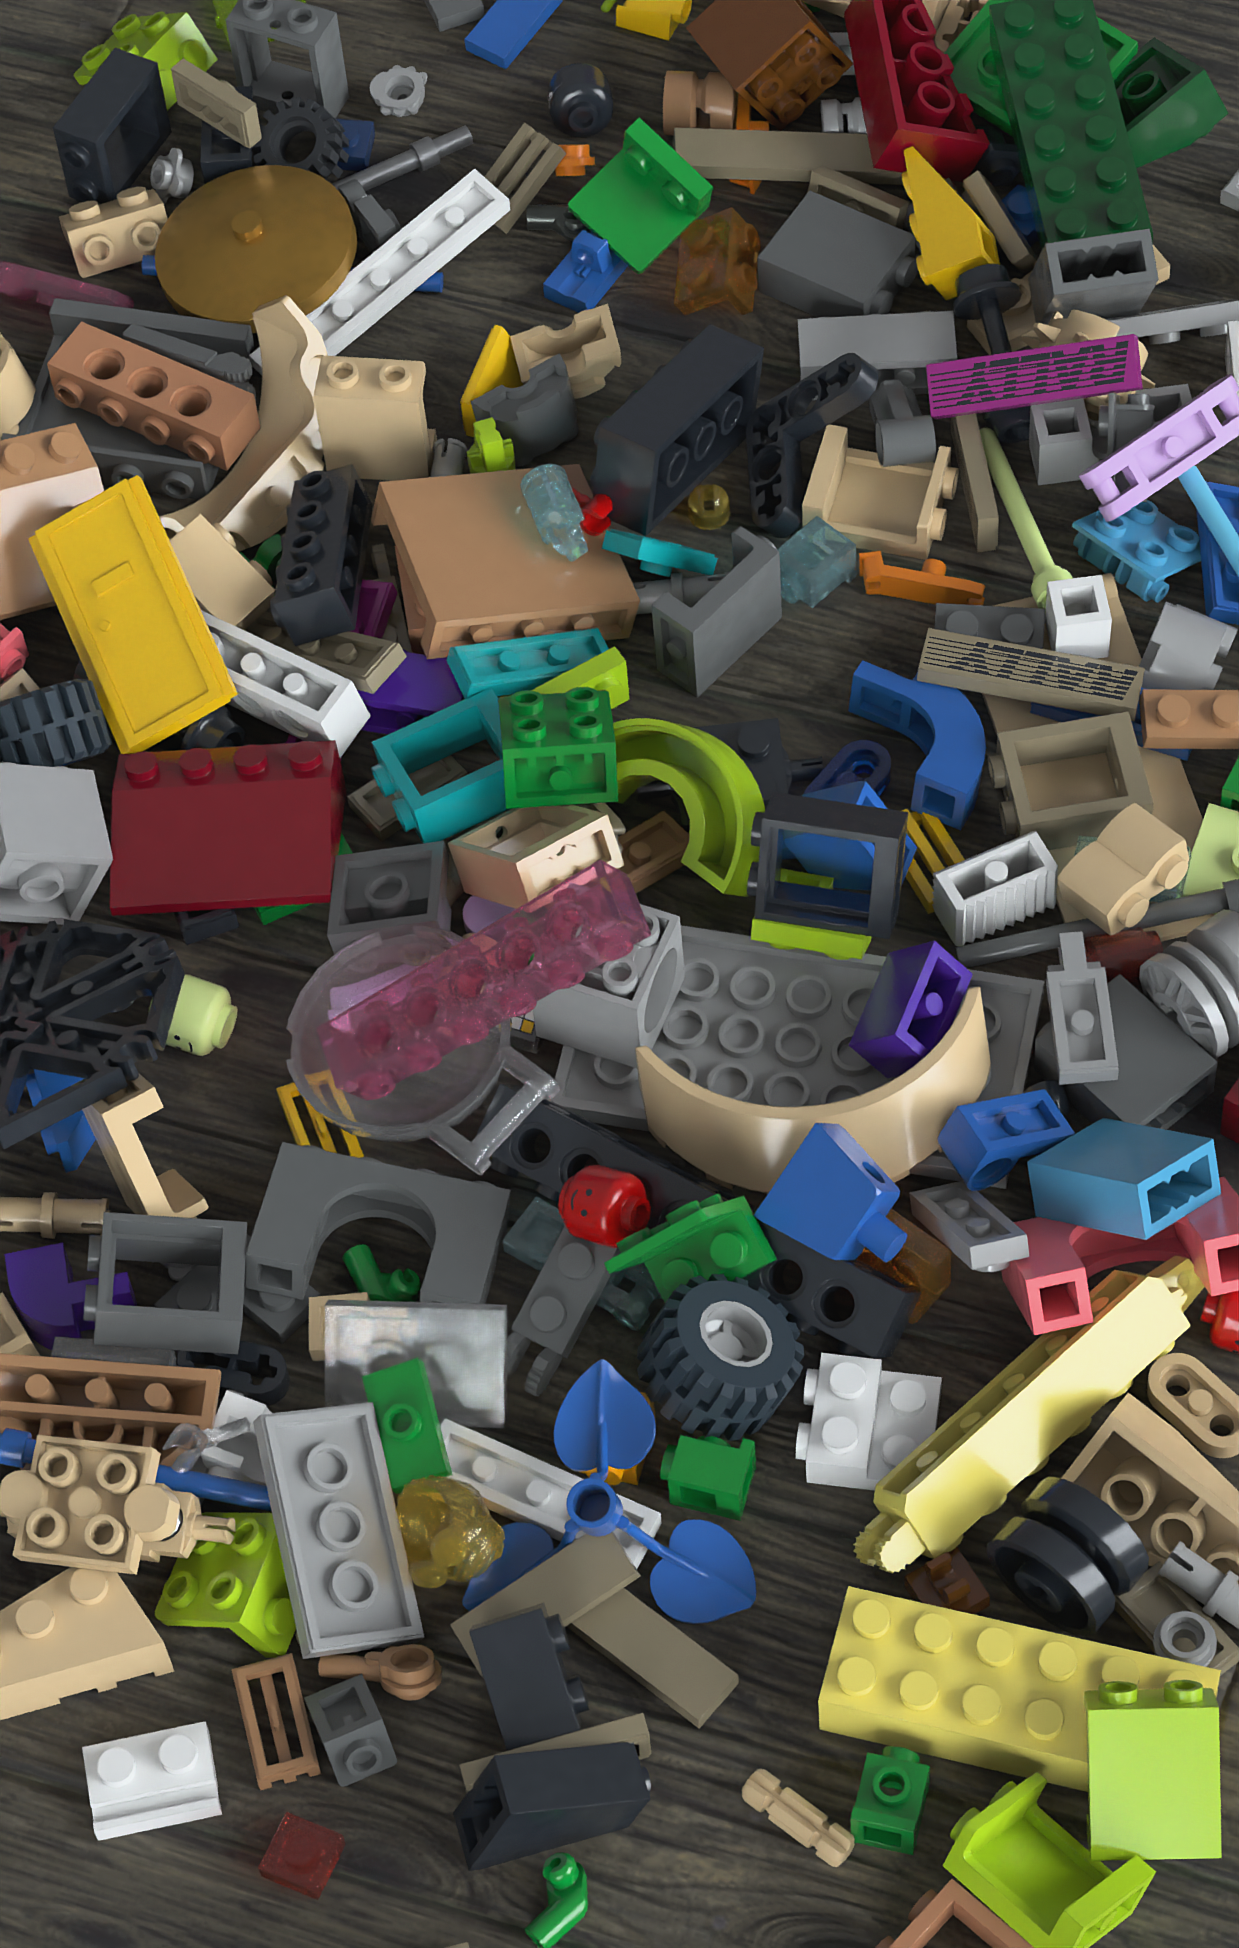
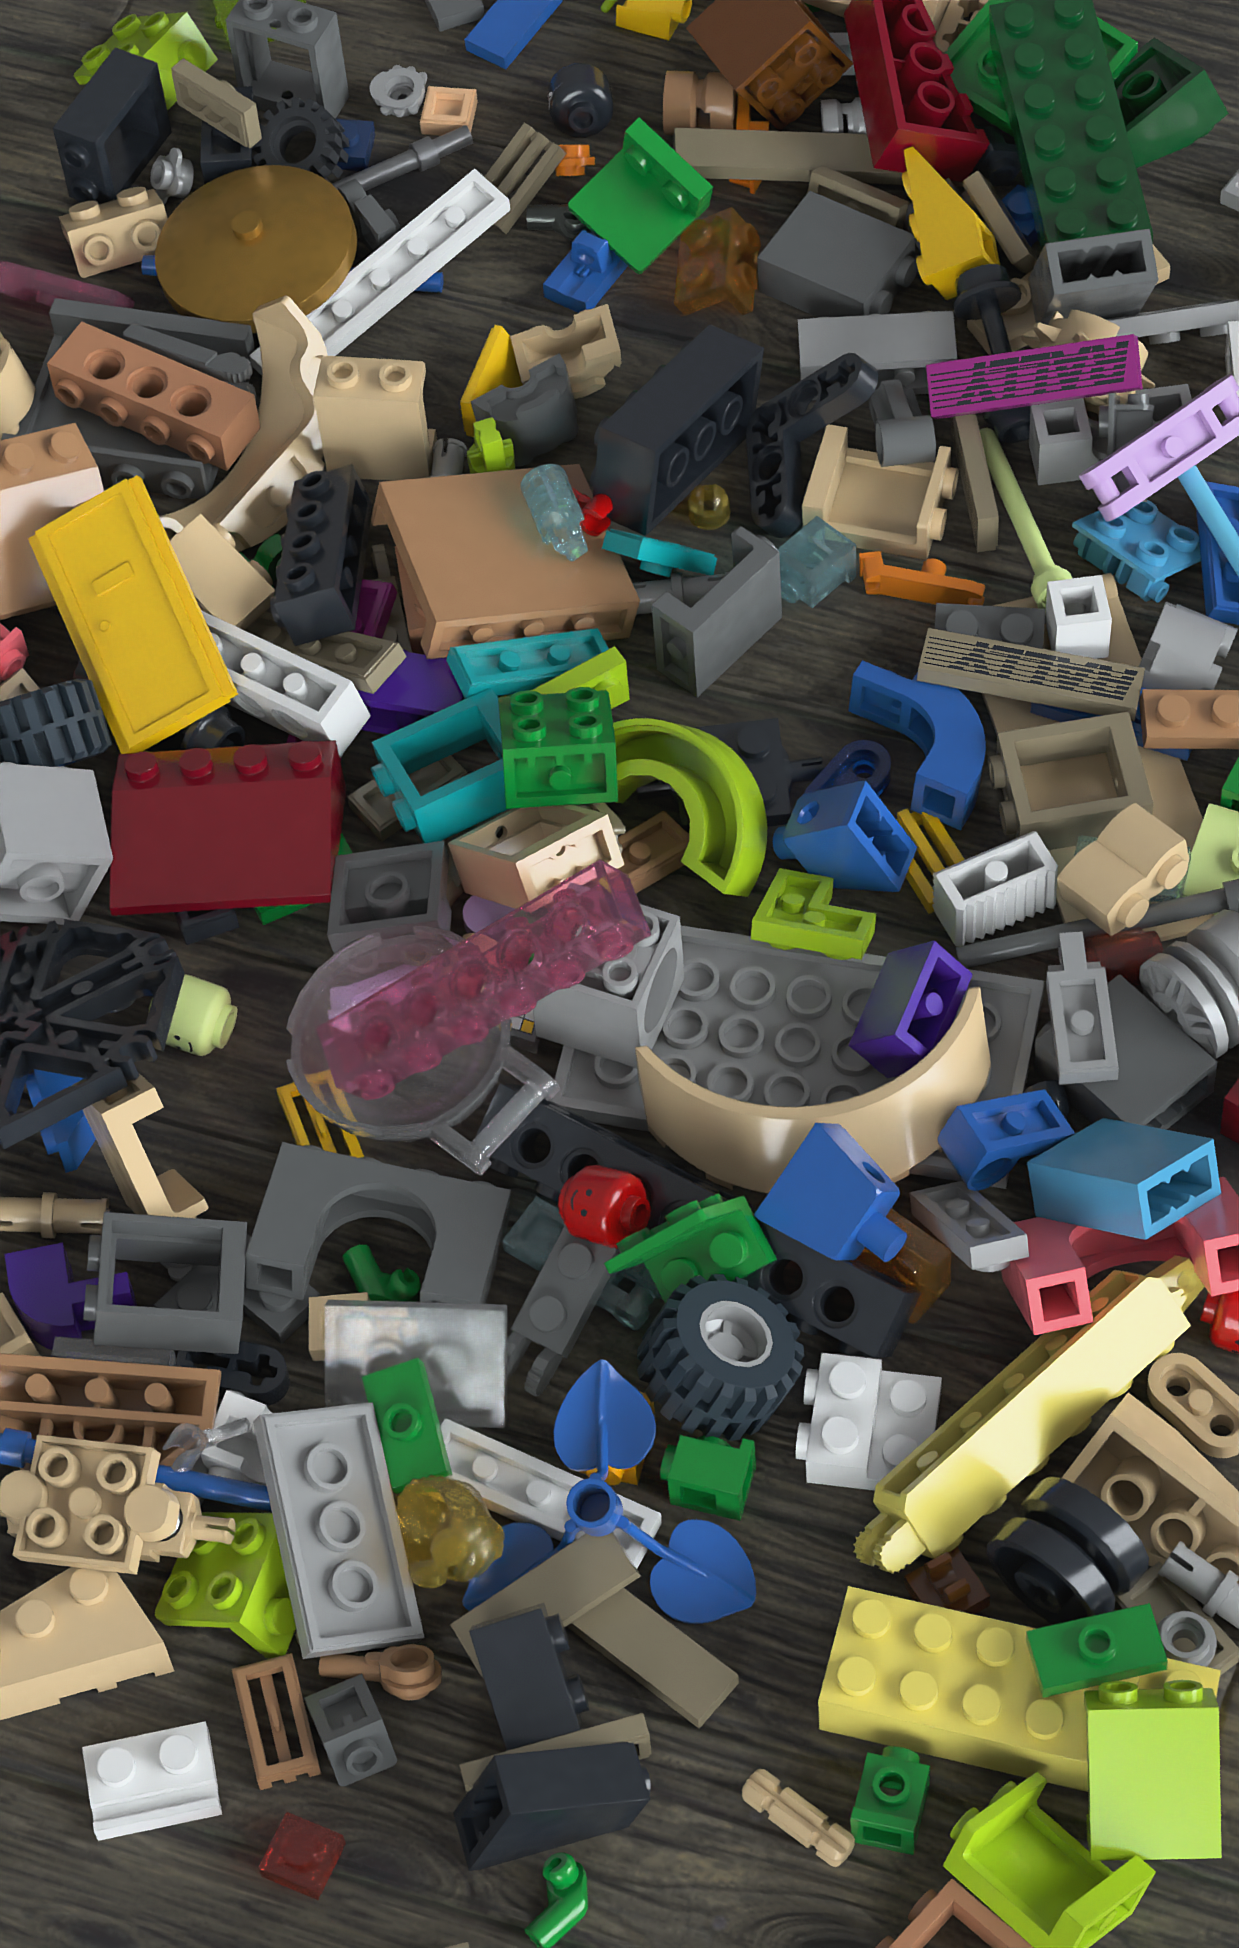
(447, 110): none -> light nougat tile
(824, 907): black window -> none
(1096, 1650): none -> green plate

